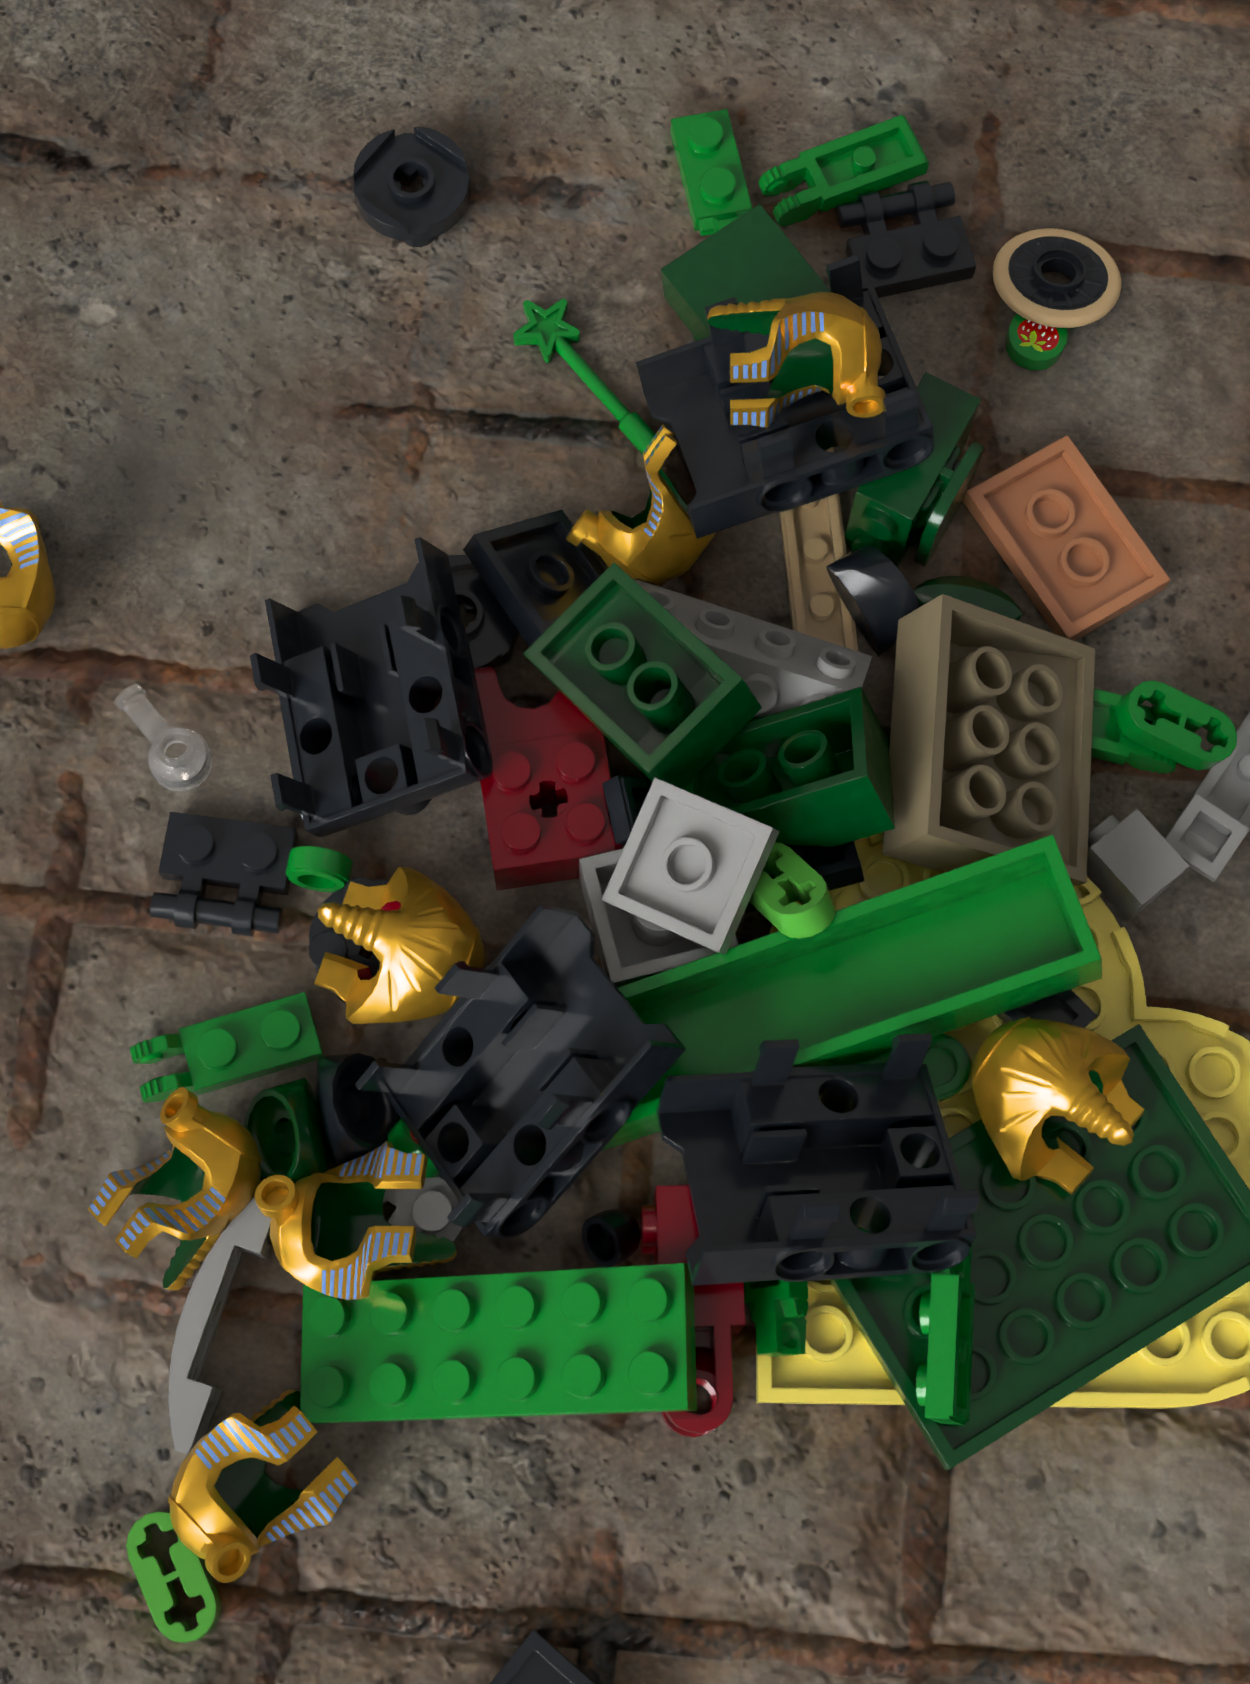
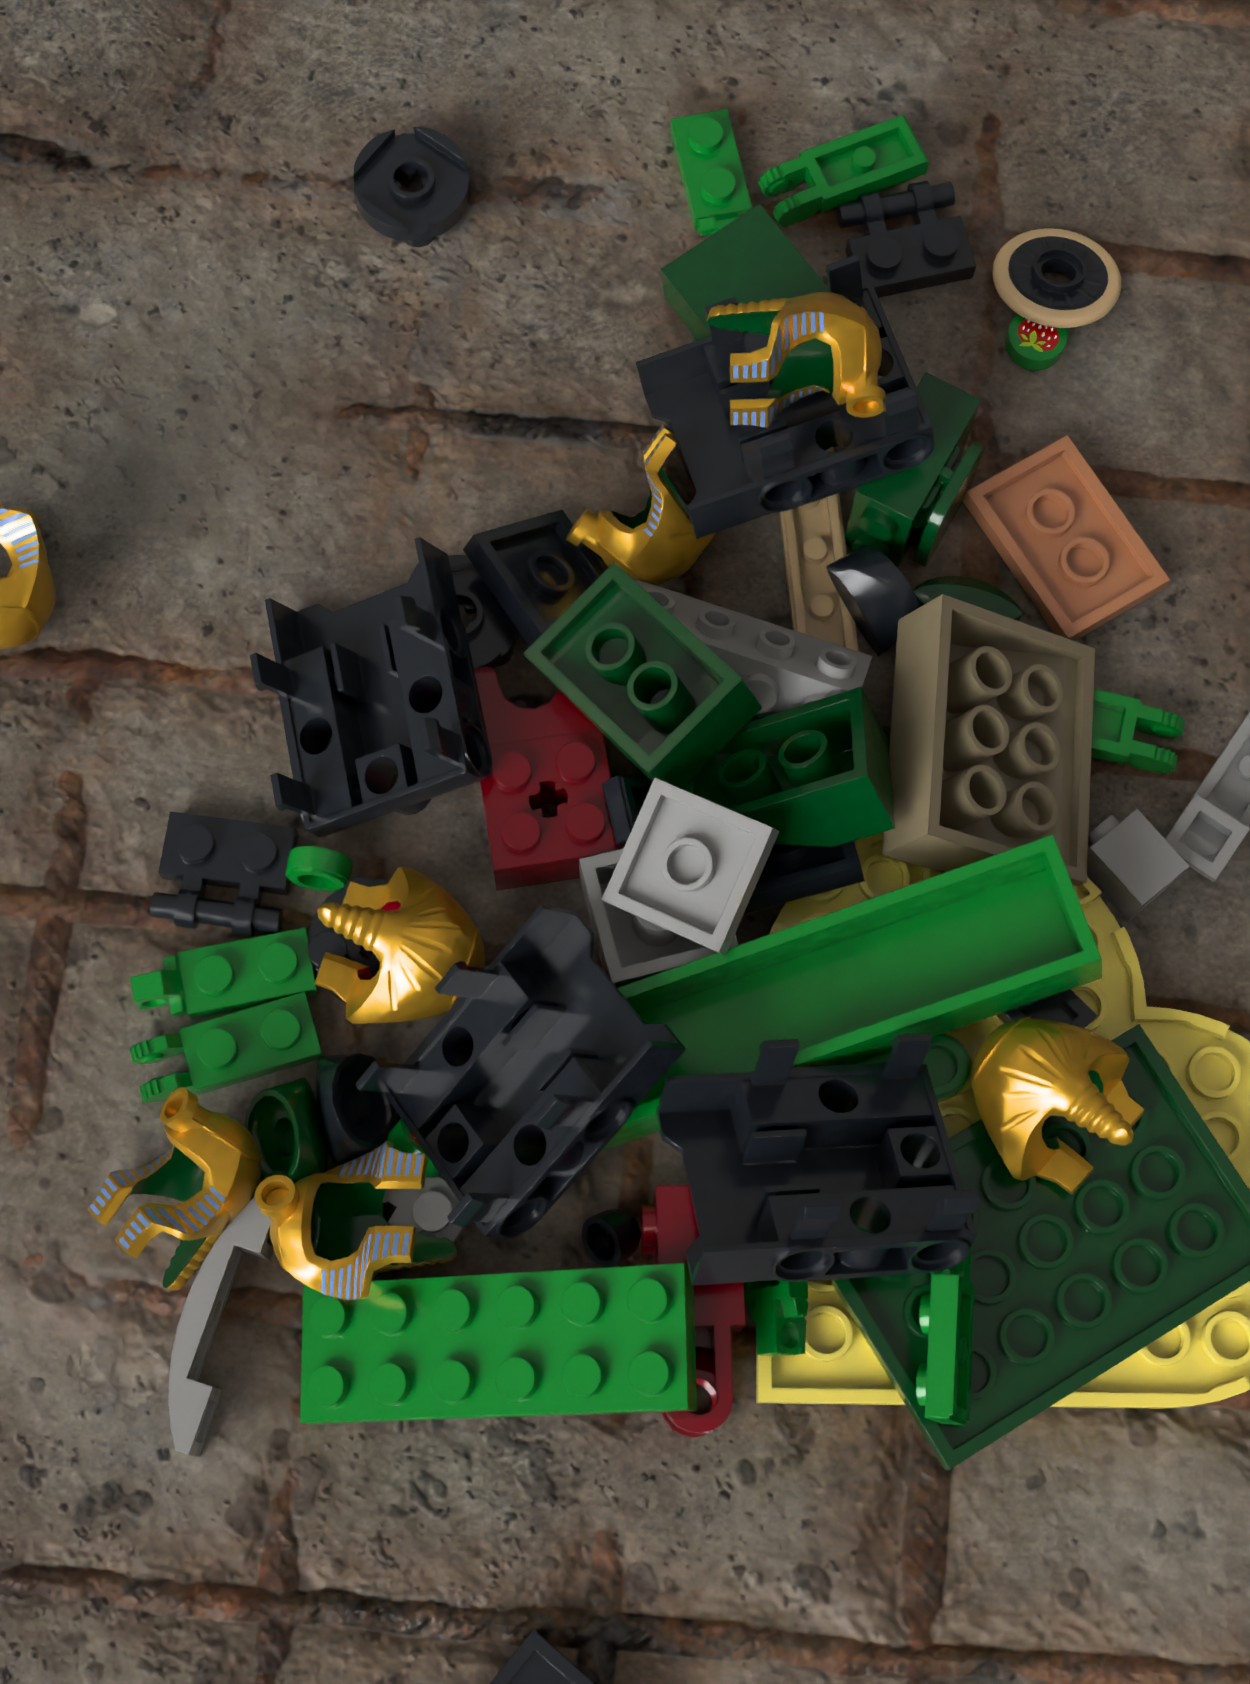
(158, 1586): bright green beam -> none
(172, 773): clear bar -> none
(227, 1502): pearl gold piece -> none
(229, 976): none -> green hinge
(552, 333): green piece -> none
(793, 882): bright green beam -> none
(1175, 727): green beam -> none

